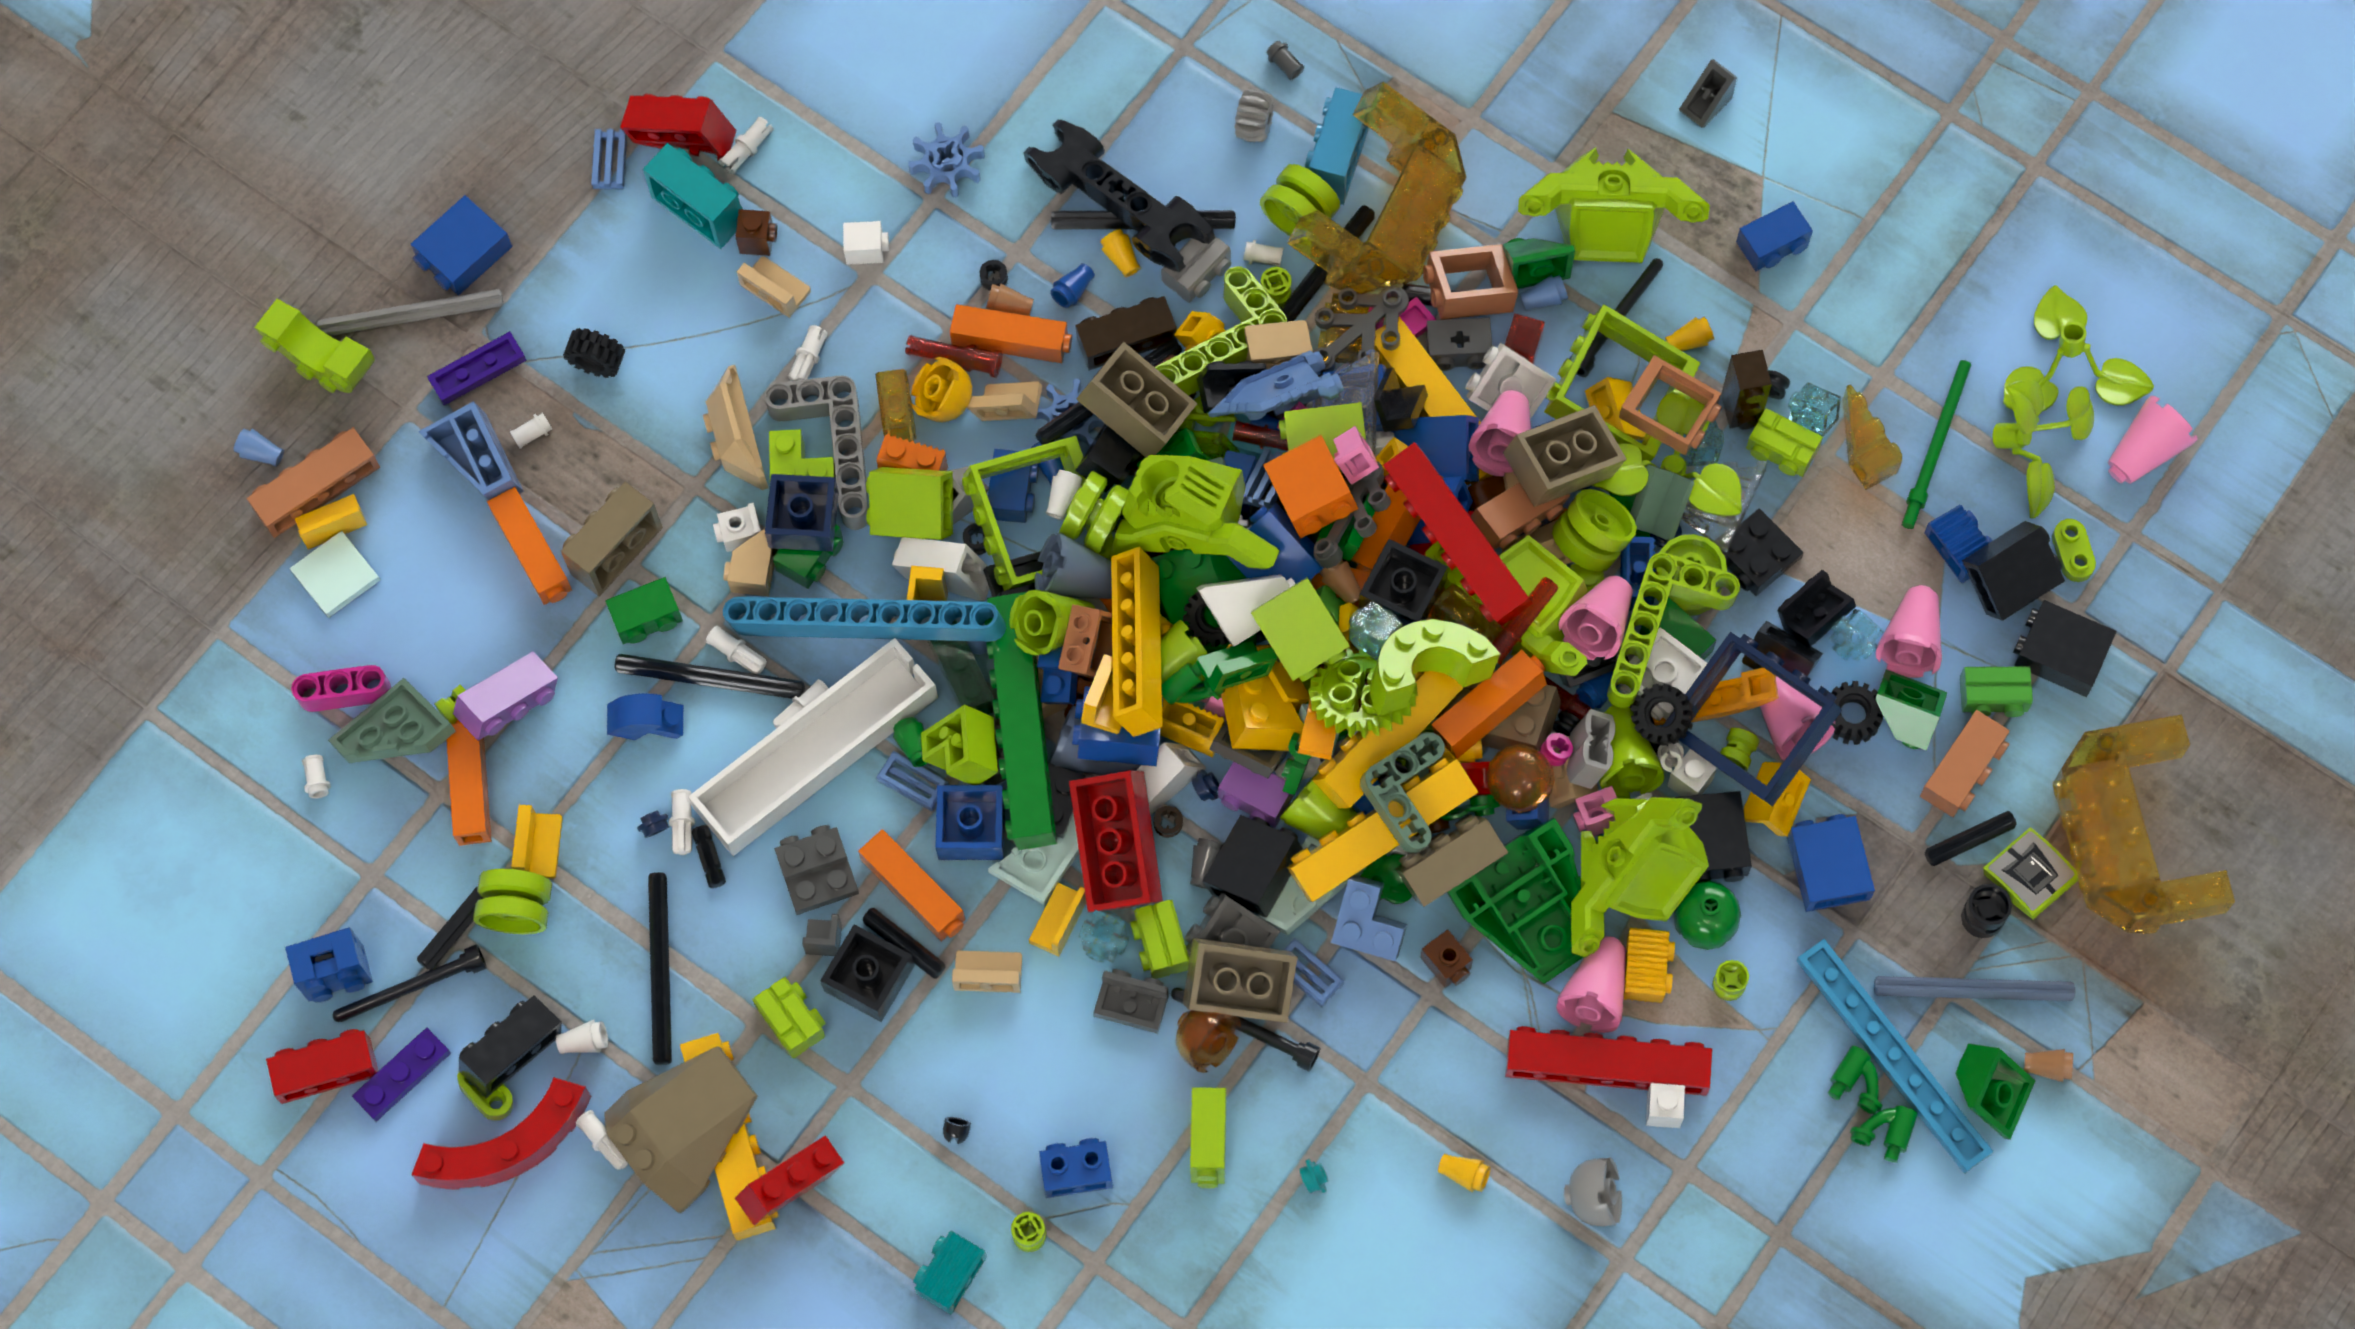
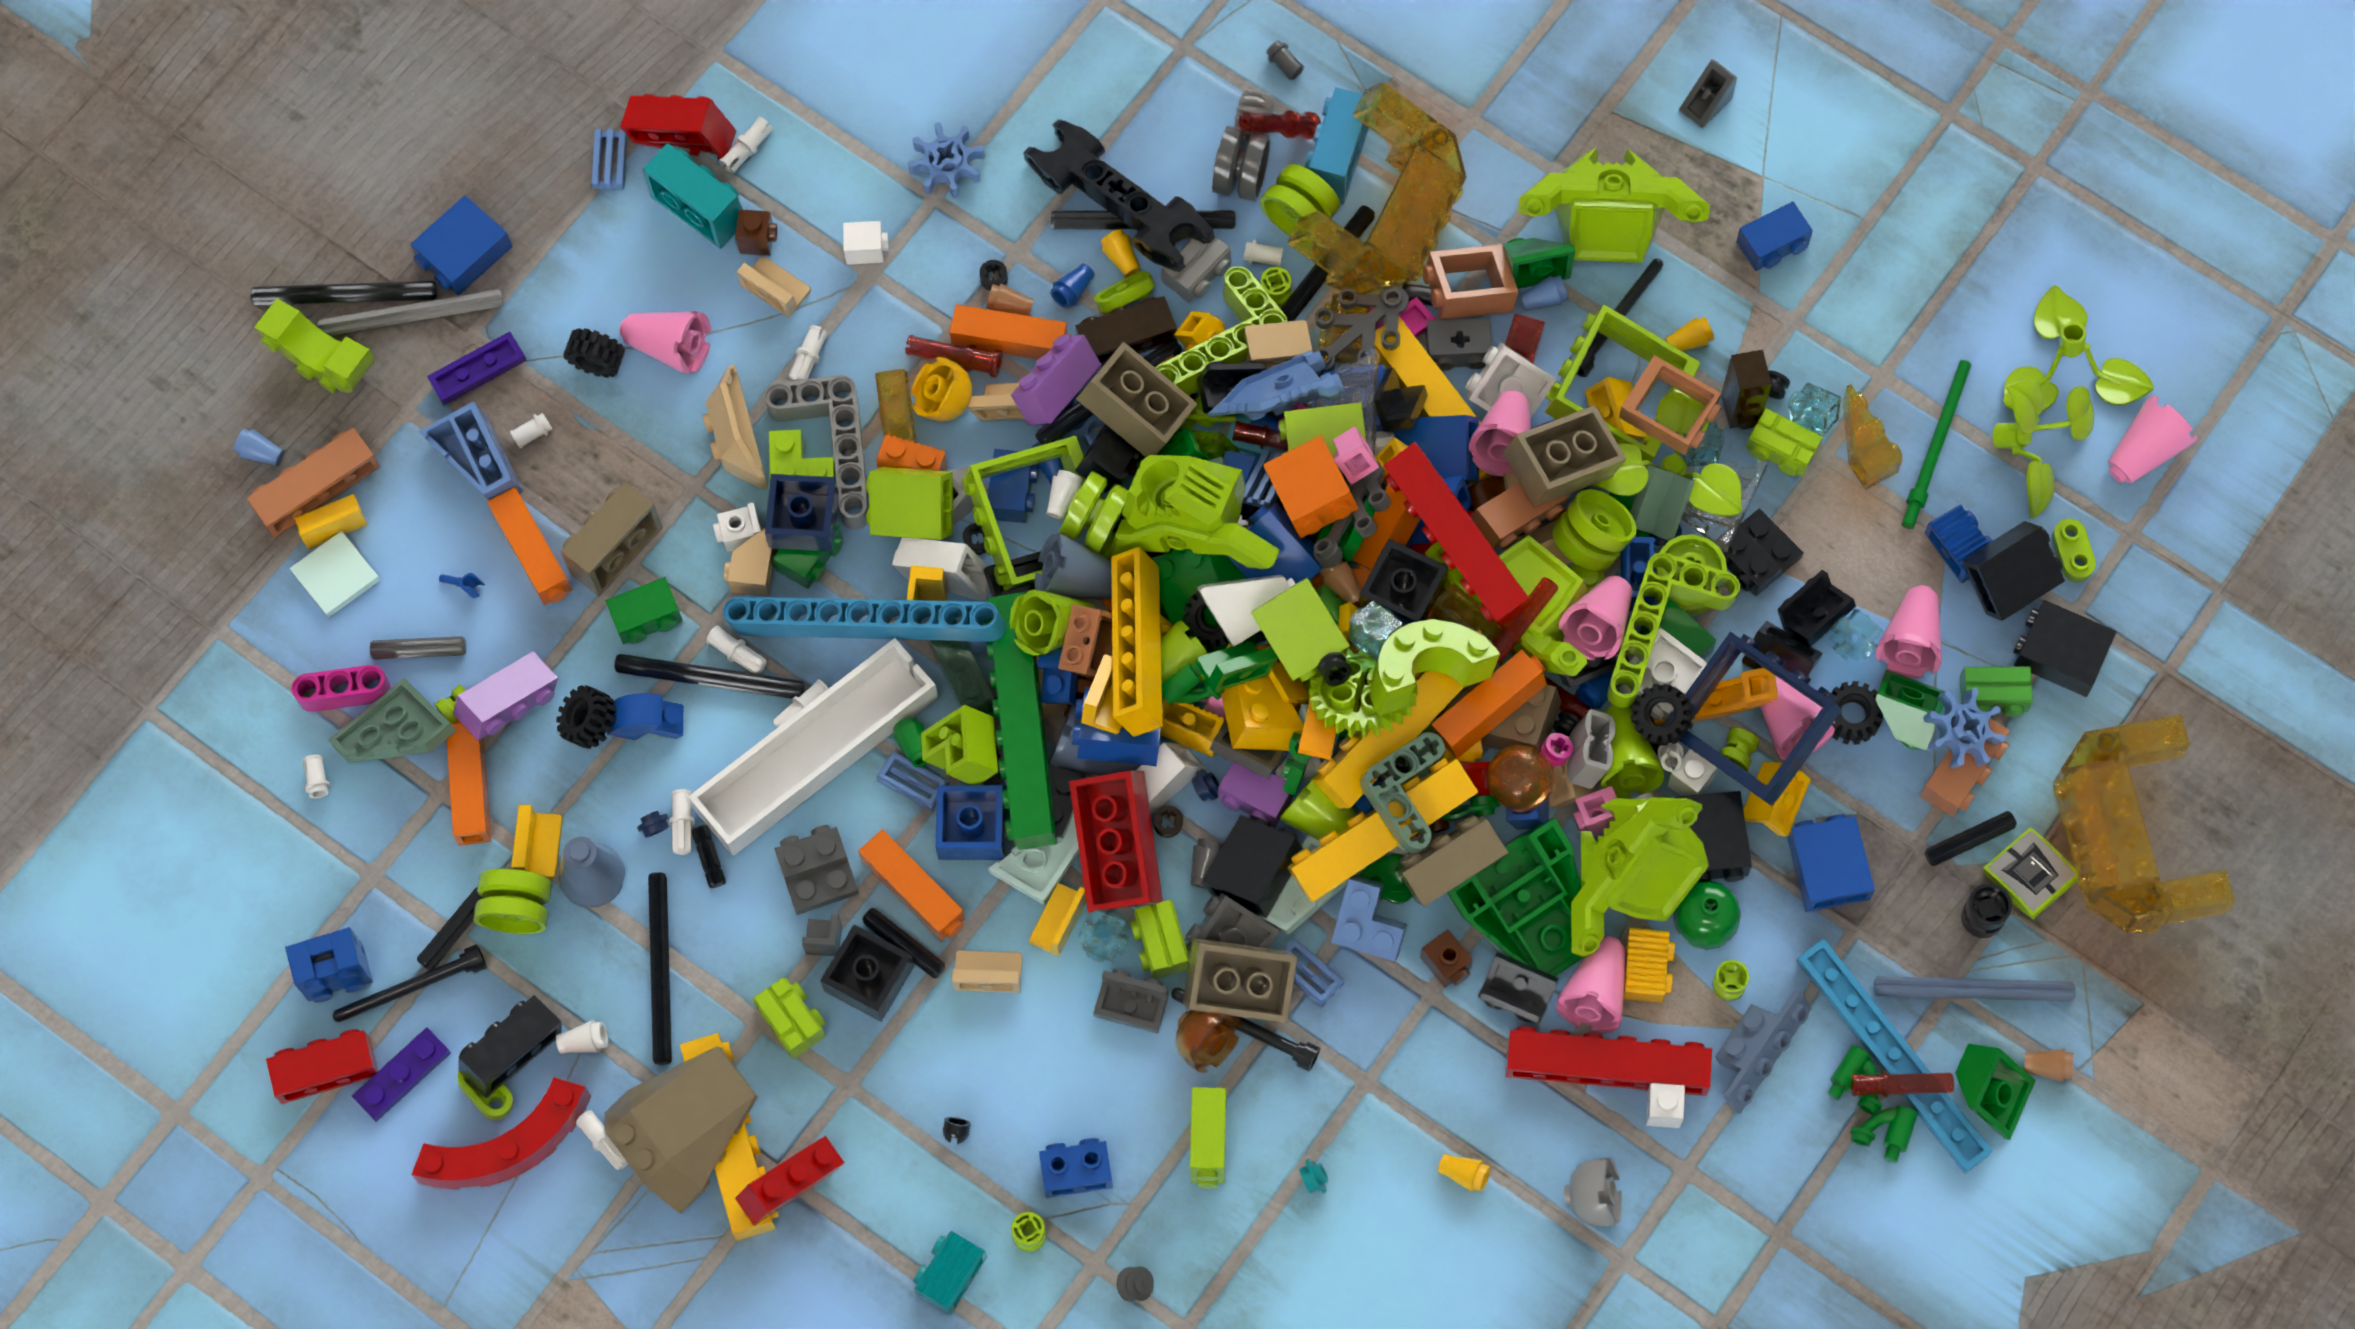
(345, 292): none -> black axle
(418, 647): none -> dark grey axle
(467, 583): none -> blue hand
(581, 729): none -> black tyre
(590, 872): none -> sand blue cone
(669, 337): none -> bright pink cone
(1055, 379): none -> medium lavender brick
(1125, 291): none -> lime plate
(1135, 1283): none -> dark grey wheel
(1235, 163): none -> dark grey wheel
(1288, 124): none -> clear red pin
(1336, 677): none -> black bush
(1518, 988): none -> black bracket
(1757, 1046): none -> sand blue bracket
(1912, 1083): none -> clear red axle
(1952, 731): none -> medium blue gear

